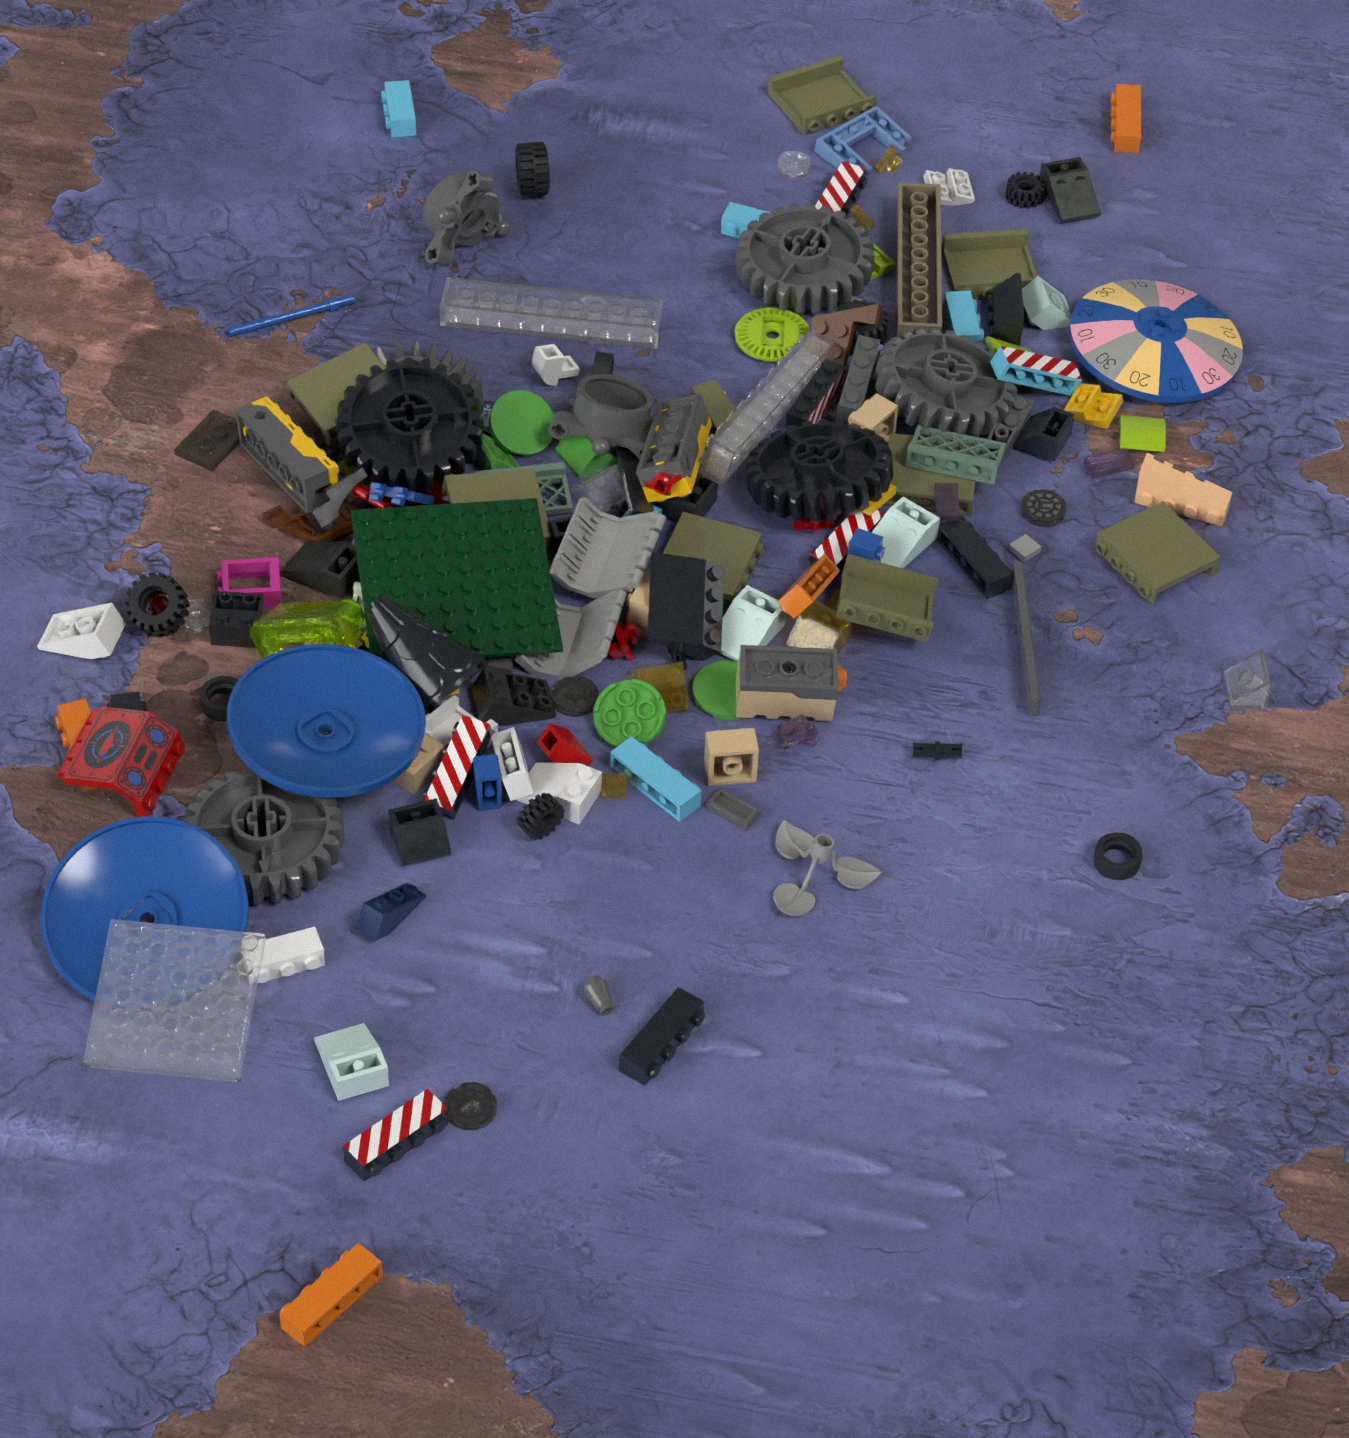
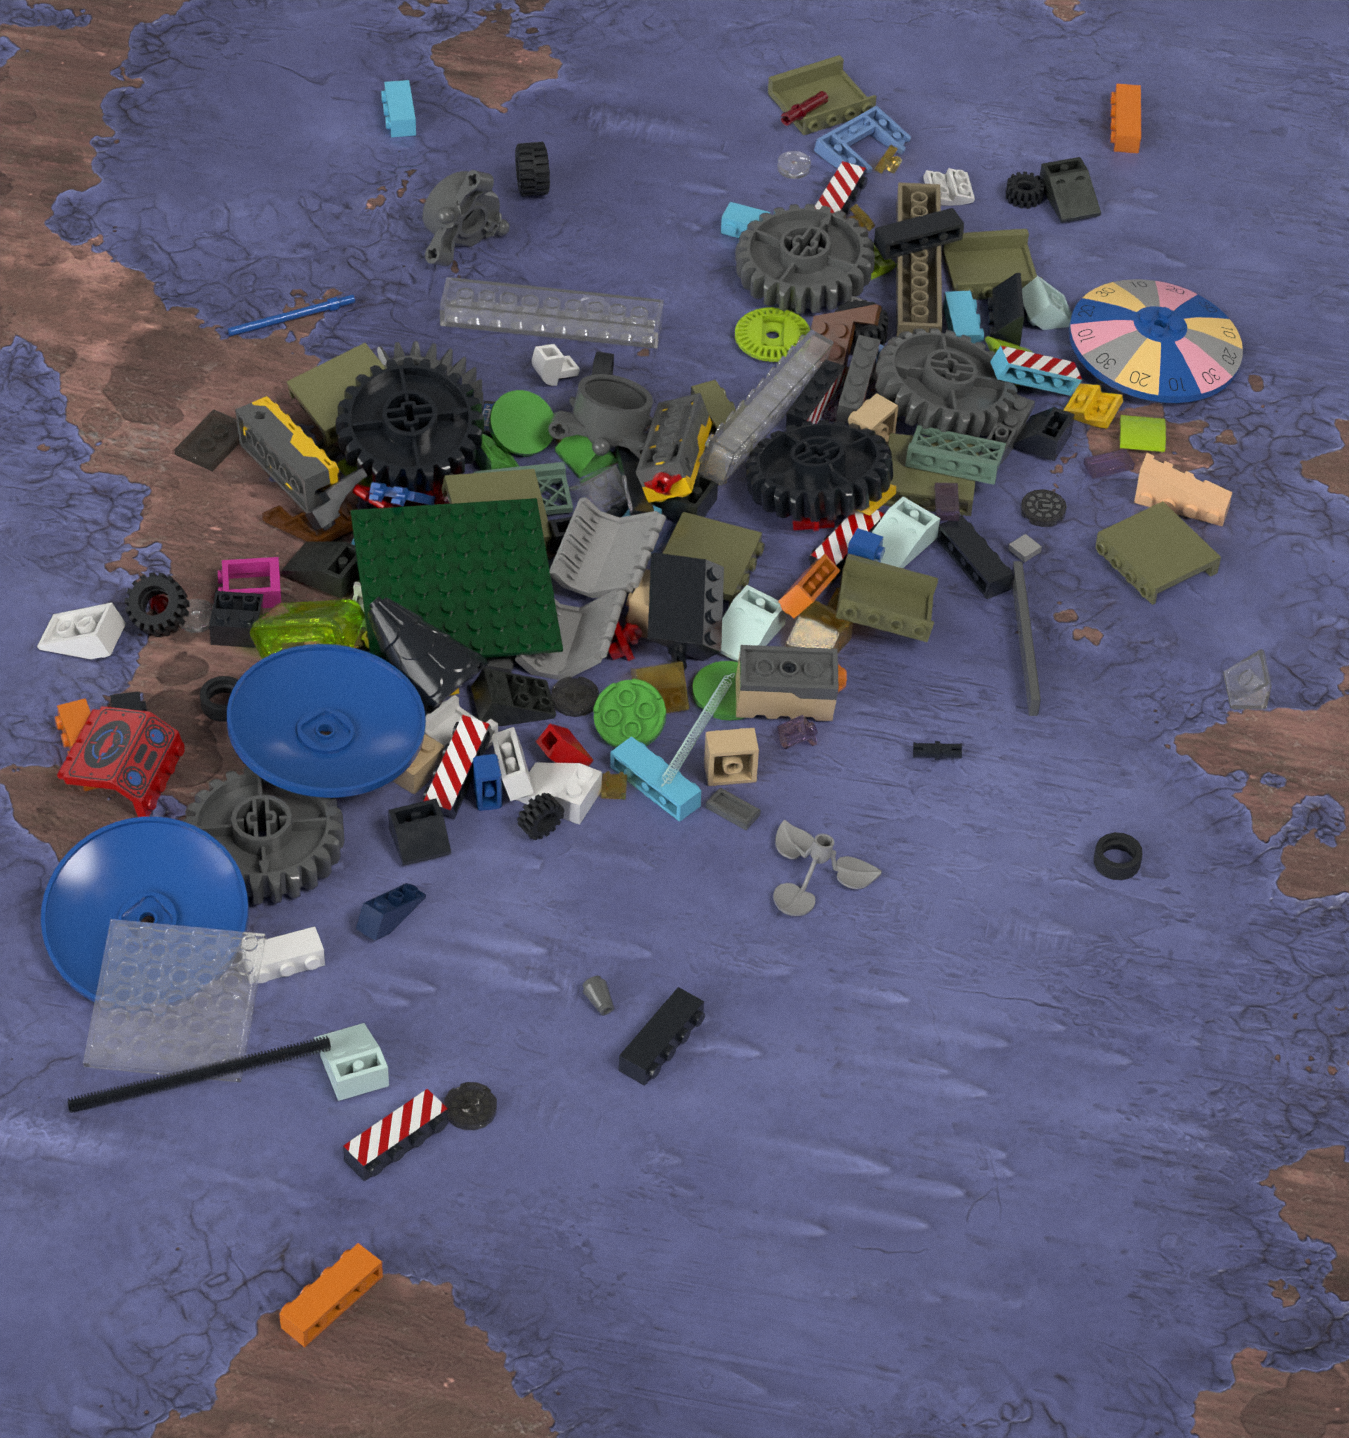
(198, 1075): none -> black axle
(714, 694): none -> light aqua piece
(800, 110): none -> dark red pin
(918, 233): none -> black brick

